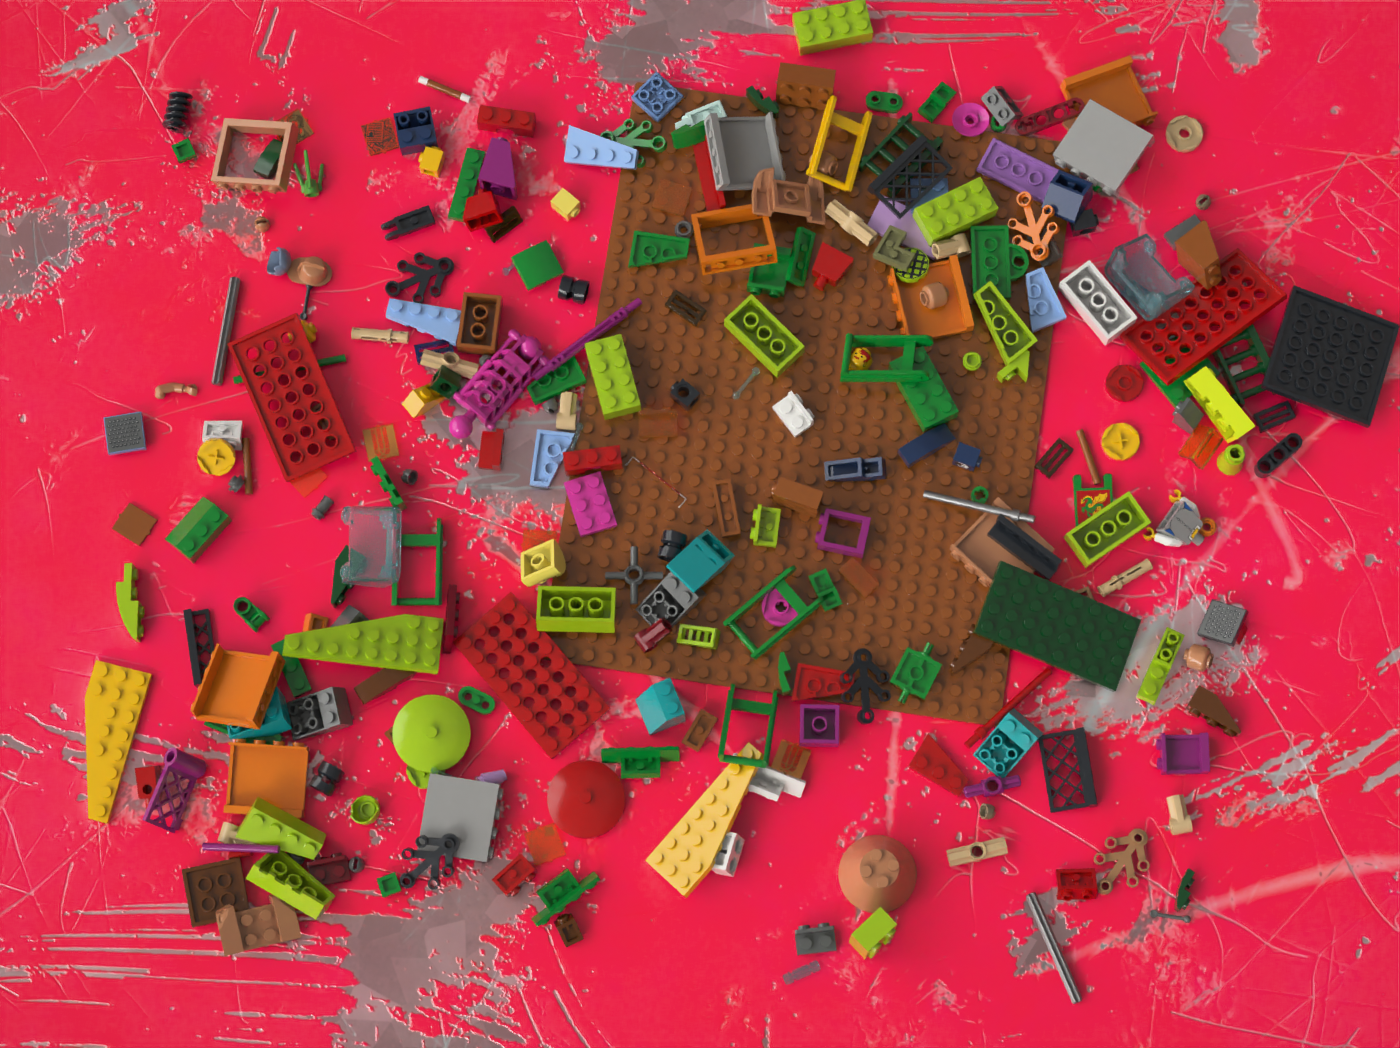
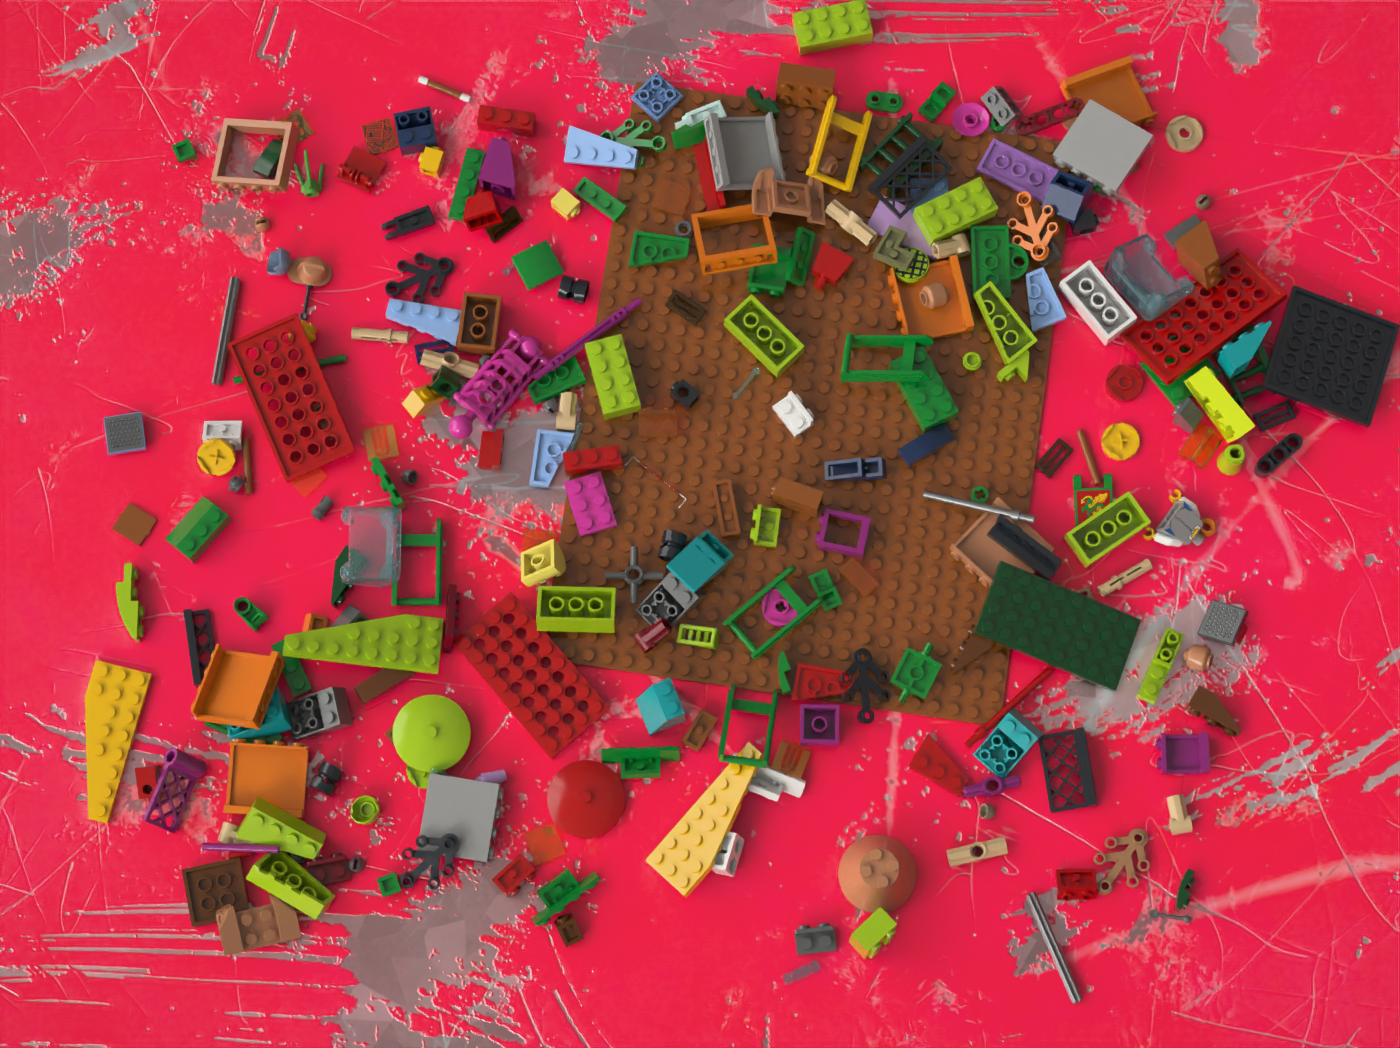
(160, 390): nougat arm -> none
(176, 110): black piece -> none
(361, 169): none -> red hinge
(477, 700): green plate -> none
(600, 199): none -> green plate
(860, 359): yellow head -> none
(967, 457): dark blue brick -> none
(1237, 355): none -> teal slope

